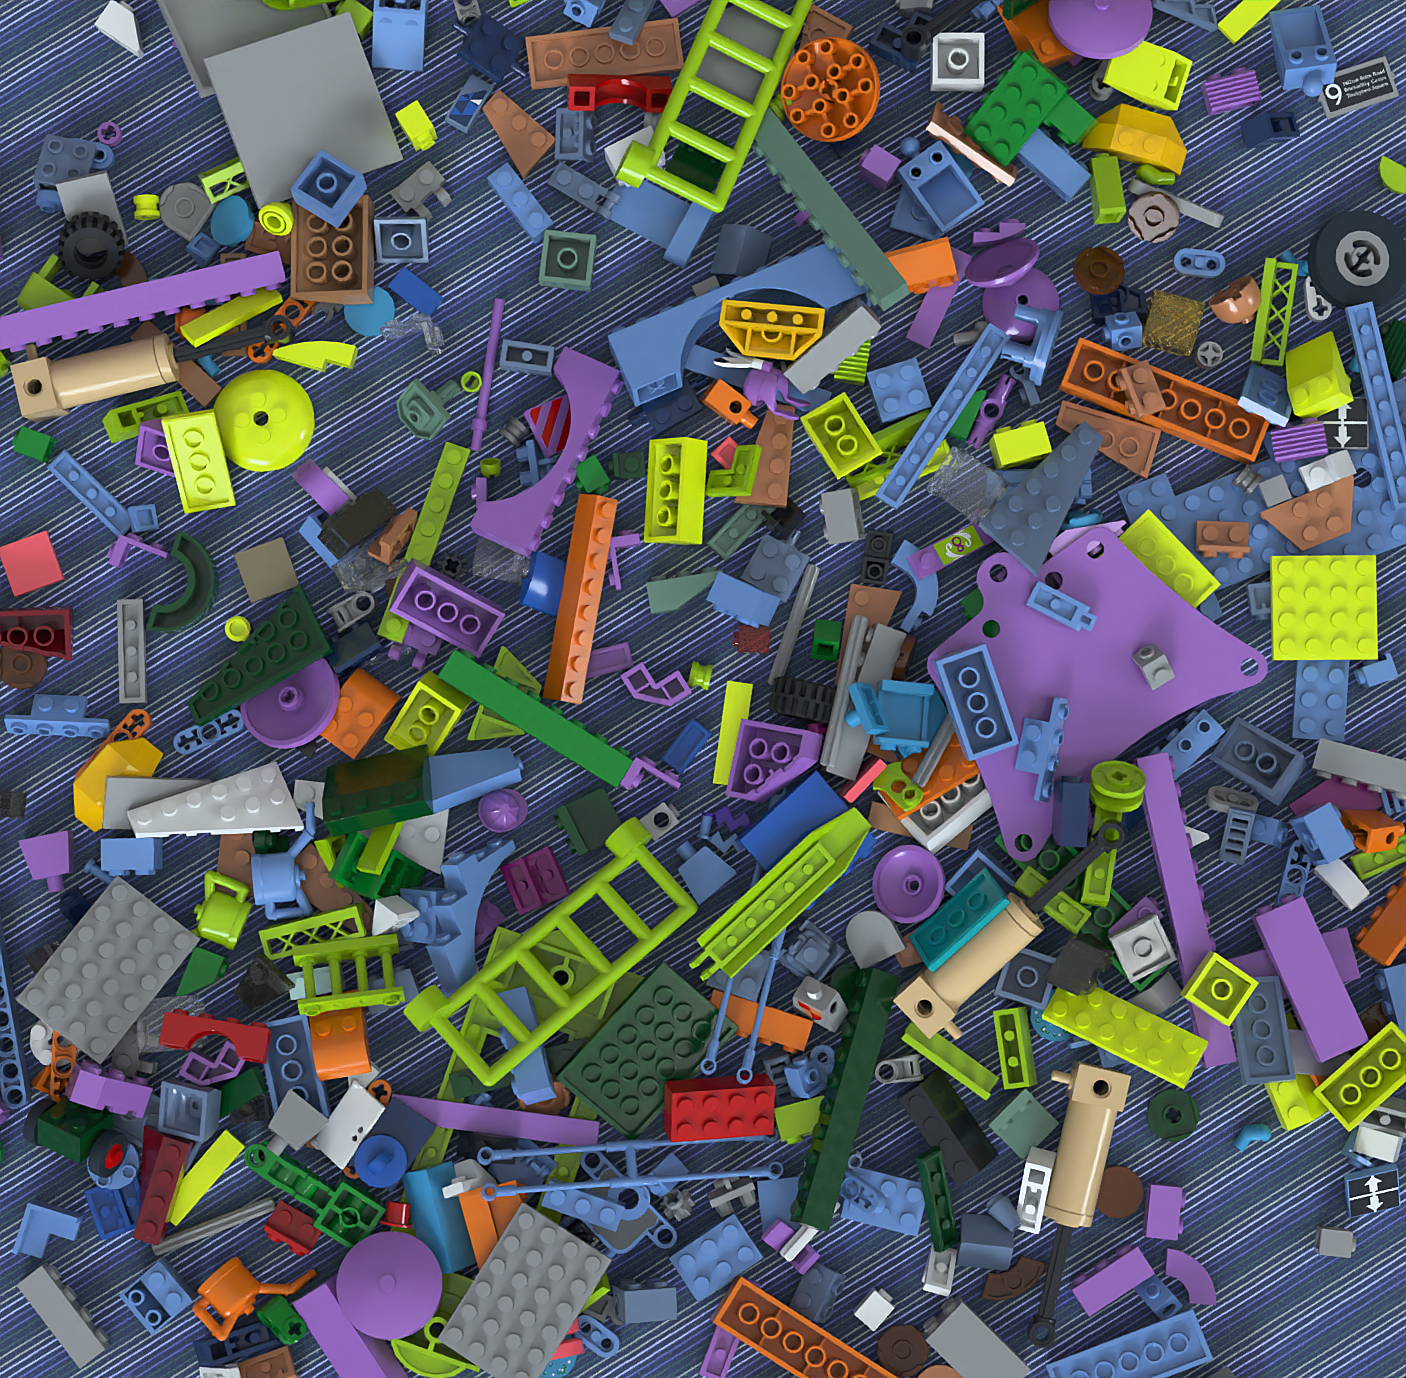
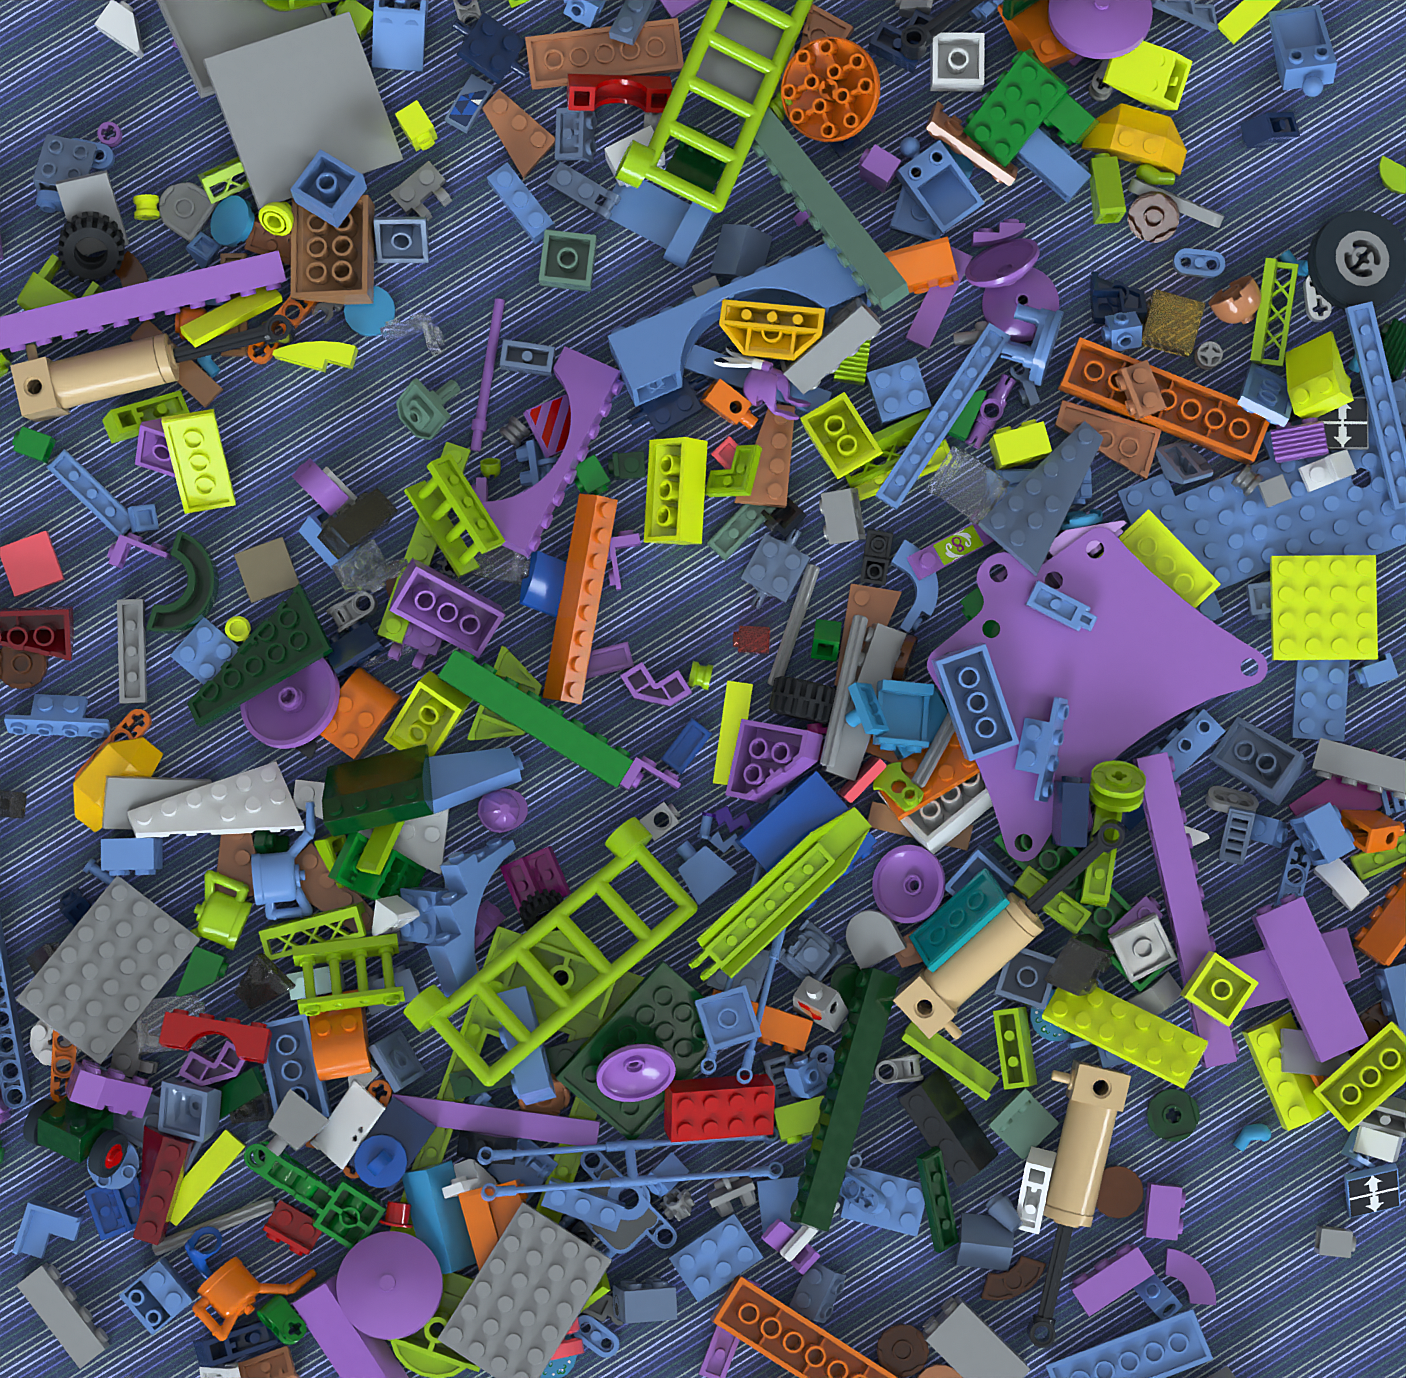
(43, 1080): orange slope -> none
(50, 857): medium lavender torso -> none
(194, 746): medium blue beam -> none
(198, 1258): none -> blue piece
(204, 651): none -> medium blue plate
(288, 424): neon yellow brick -> none
(394, 537): nougat bracket -> none
(397, 1060): none -> sand blue tile
(416, 292): blue tile -> none
(467, 507): none -> lime fence
(475, 385): lime hinge -> none
(537, 904): none -> black tyre
(588, 821): dark green bracket -> none
(635, 1072): none -> medium lavender dish
(674, 593): sand green slope -> none
(728, 1018): none -> medium blue tile
(742, 600): medium blue brick -> none
(874, 1308): white brick -> none
(939, 1271): white slope -> none
(1098, 270): reddish brown tile -> none
(1153, 666): light grey bracket -> none
(1182, 463): none -> sand blue slope
(1222, 538): nougat bracket -> none
(1231, 91): medium lavender brick -> none
(1264, 1036): sand blue plate -> none
(1315, 515): nougat wing -> none
(1358, 88): piece -> none

